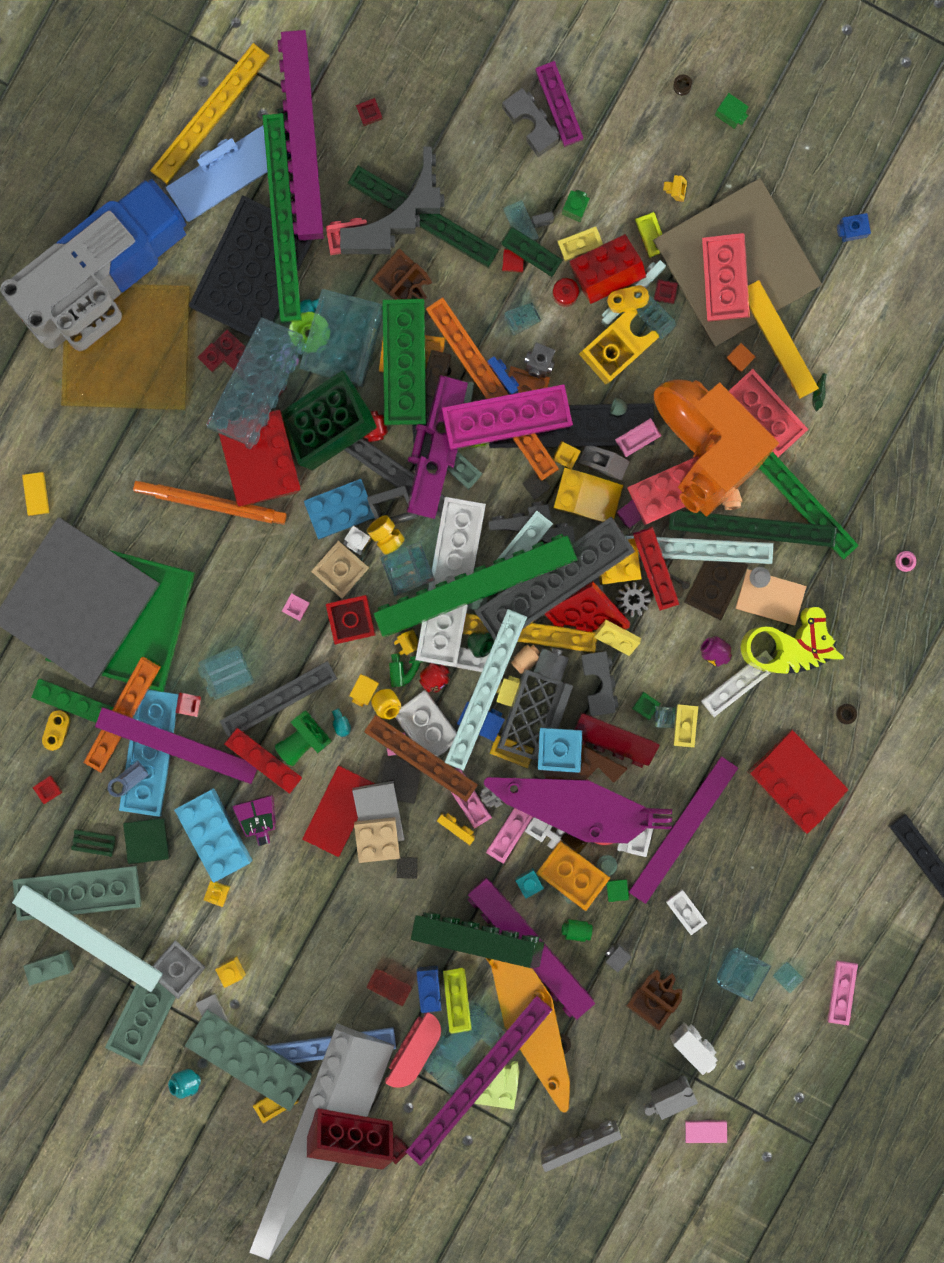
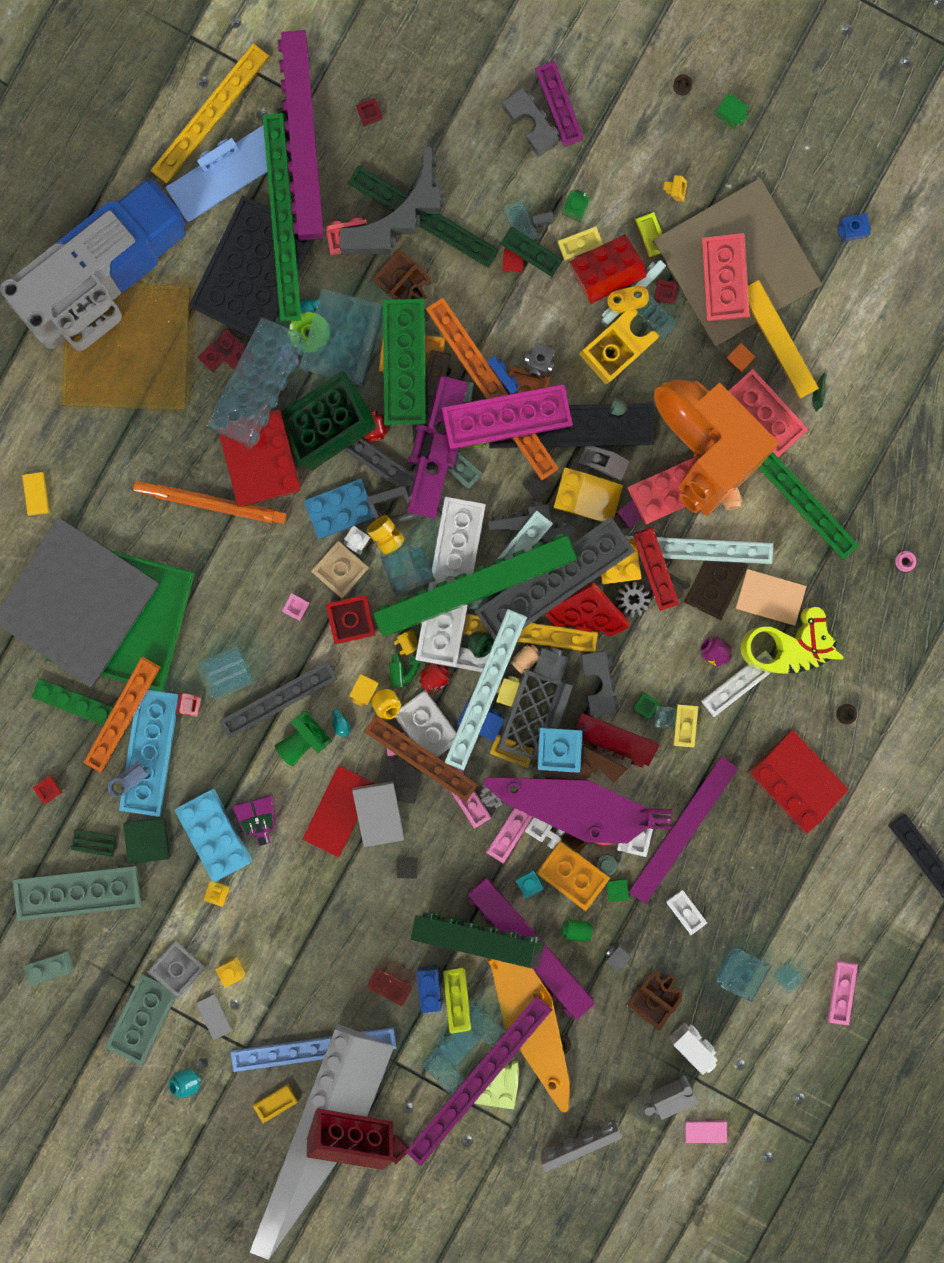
(55, 730): yellow plate -> none
(87, 938): light aqua tile -> none
(175, 745): magenta tile -> none
(248, 1060): sand green plate -> none
(263, 760): red plate -> none
(377, 840): tan plate -> none
(414, 1051): coral brick -> none
(463, 833): yellow plate -> none
(521, 318): clear light blue slope -> none
(565, 292): red head -> none
(566, 455): yellow tile -> none
(617, 637): light yellow plate -> none
(638, 437): bright pink tile -> none
(753, 528): dark green tile -> none
(759, 577): light grey plate -> none

